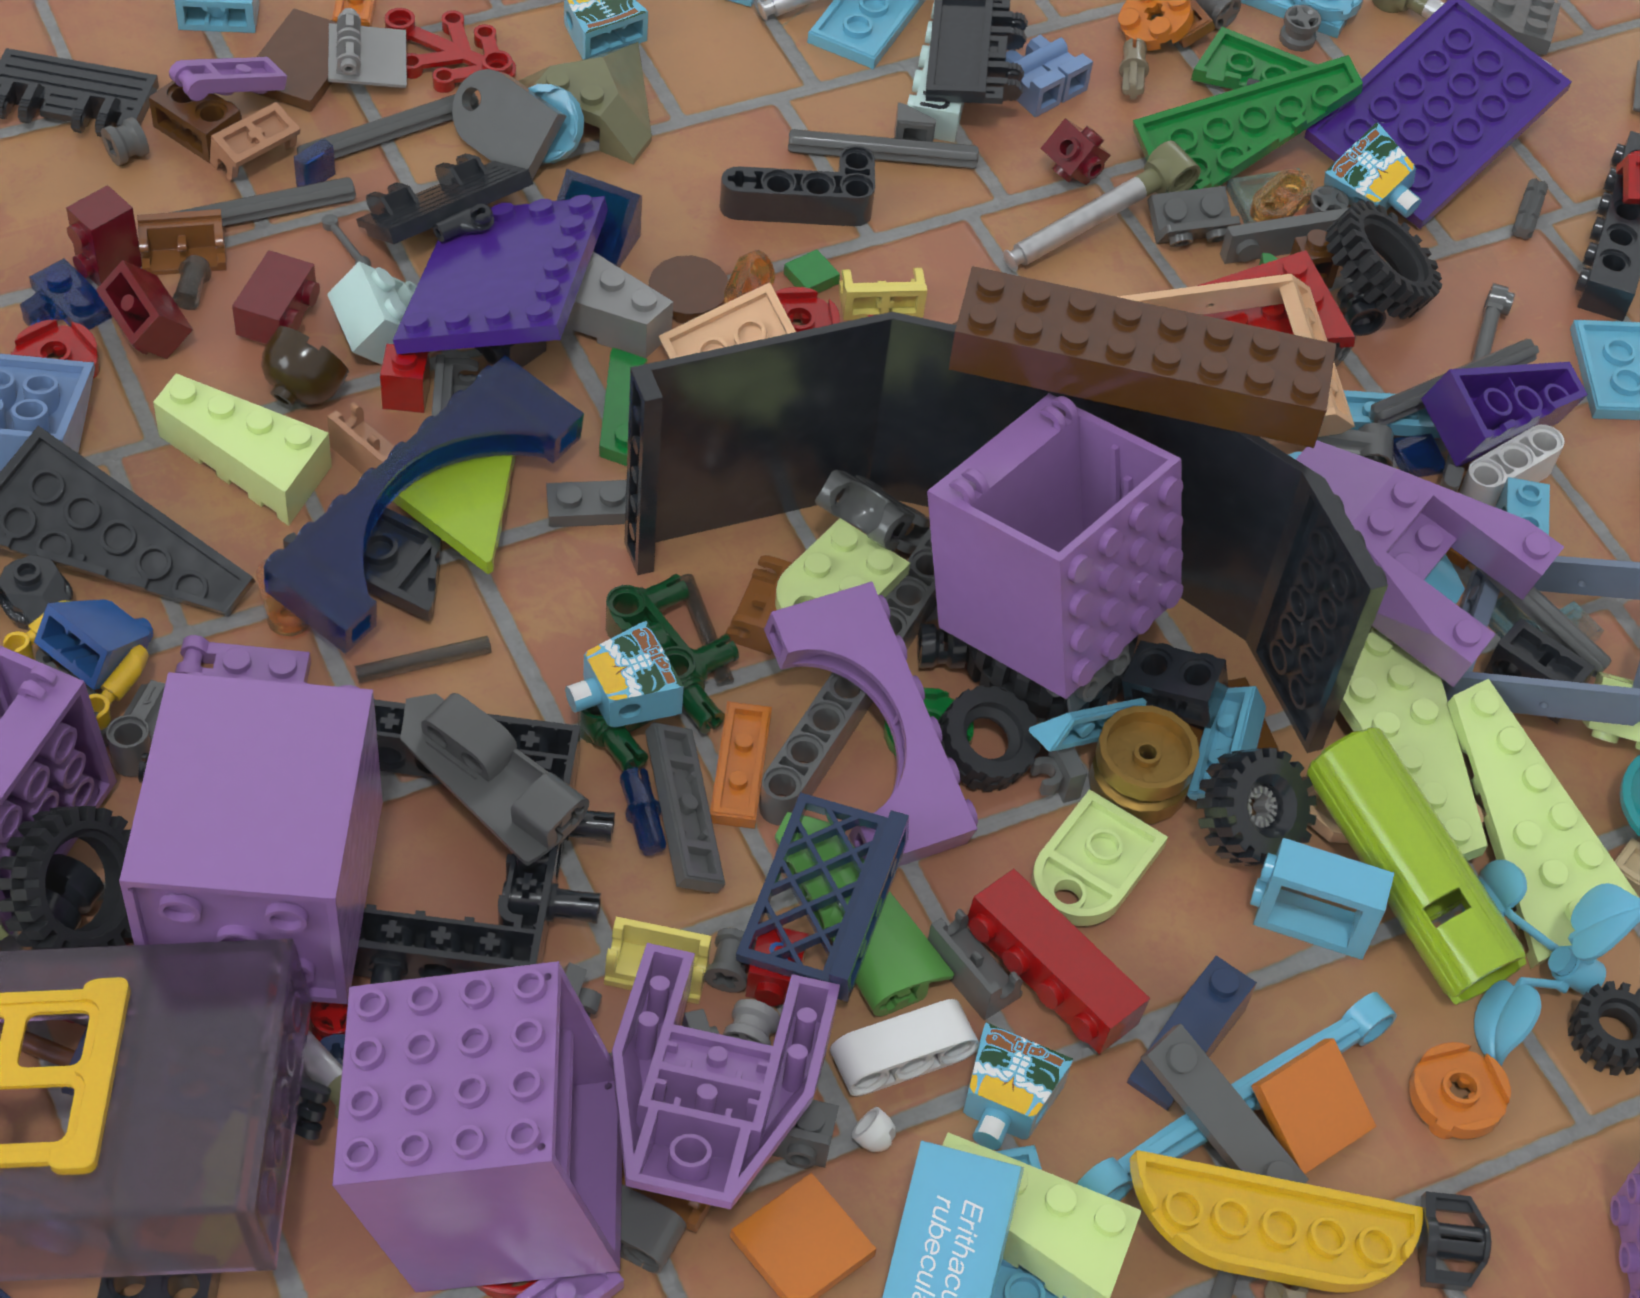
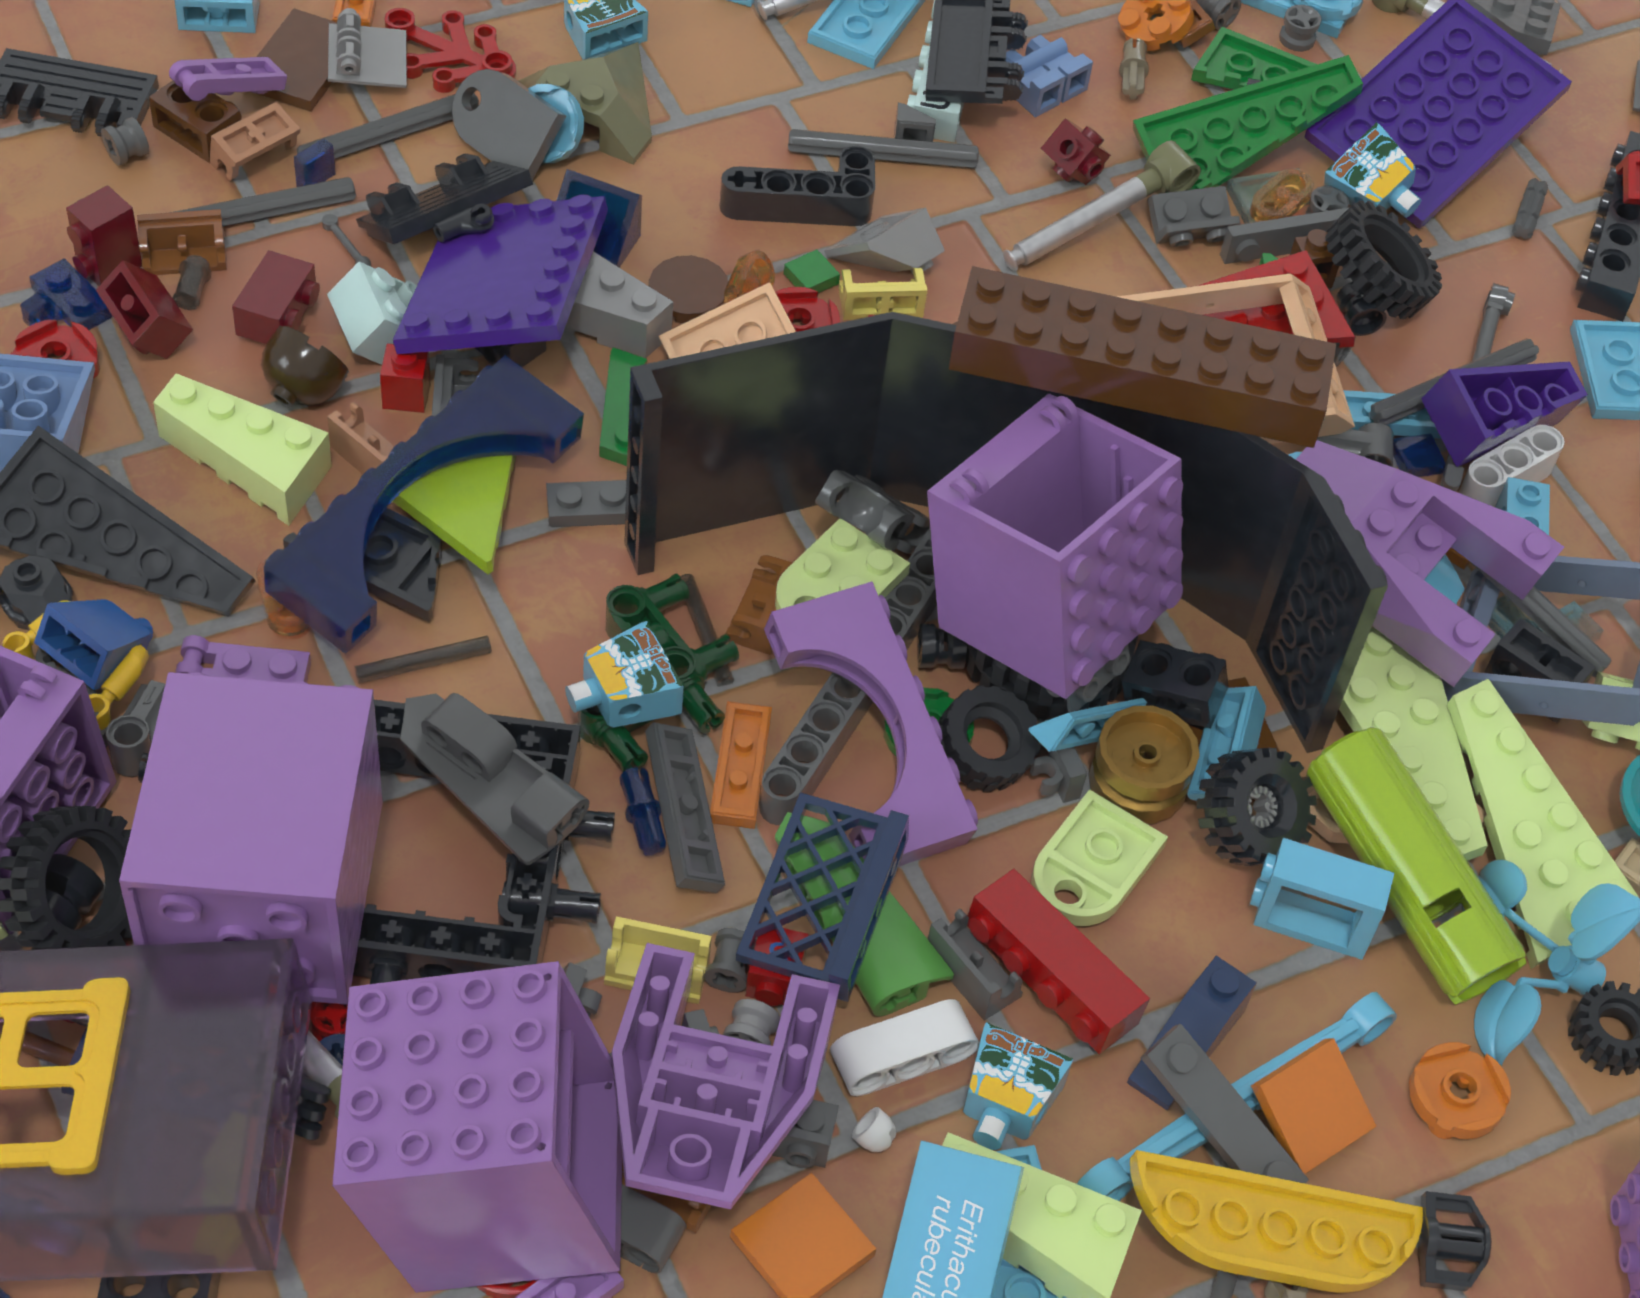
(892, 243): none -> light grey slope

